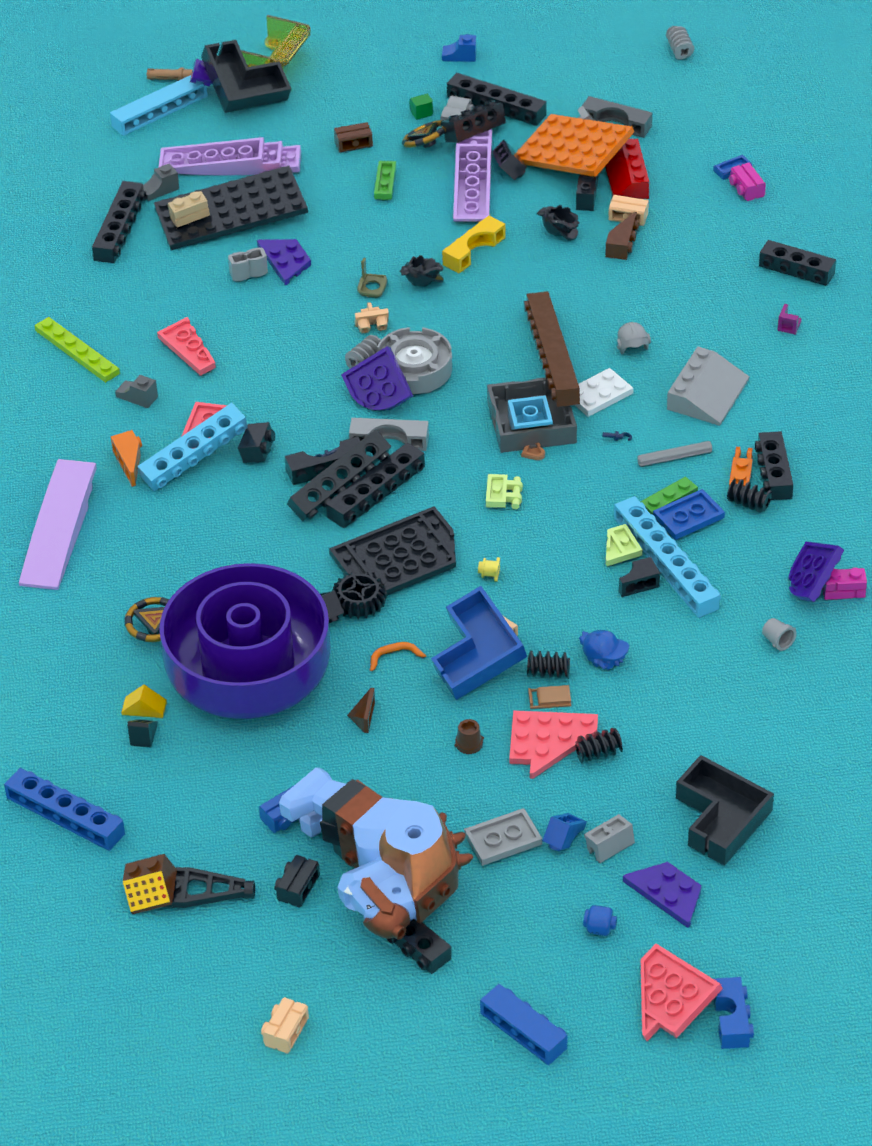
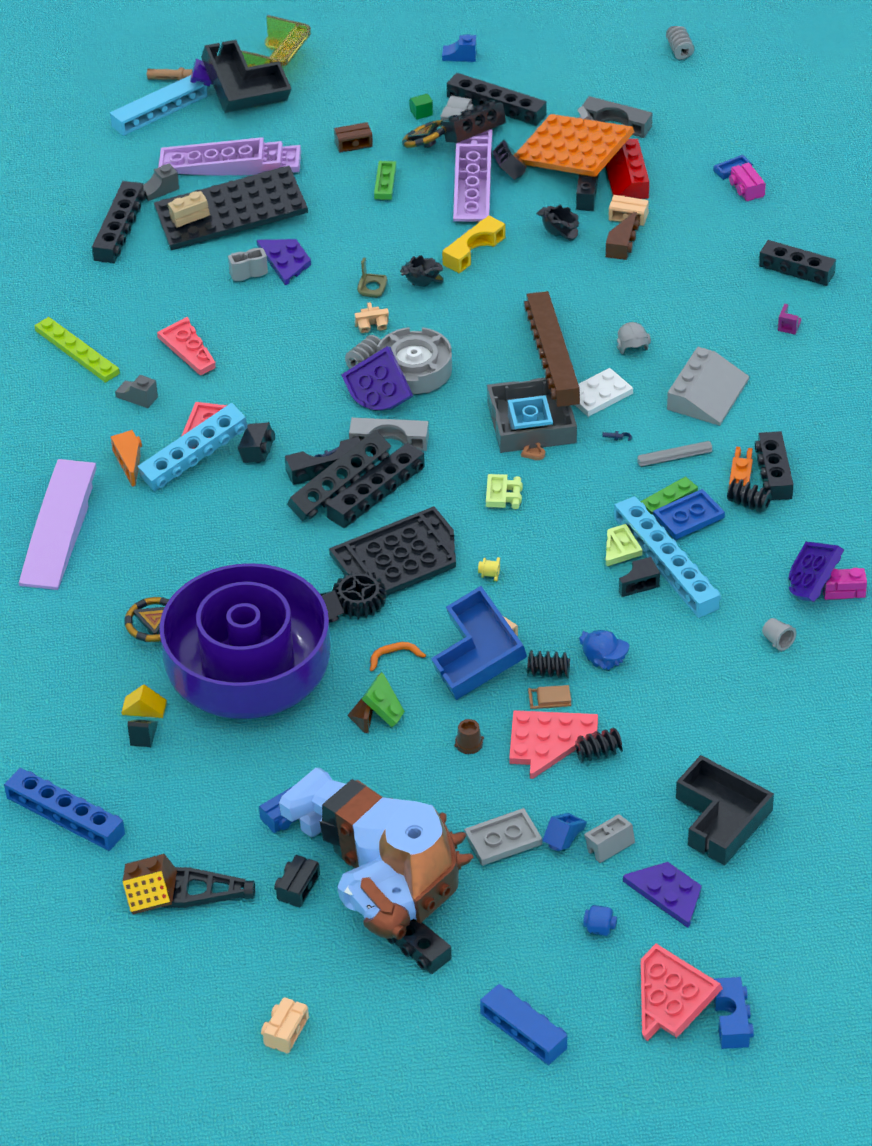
(383, 700): none -> bright green wing

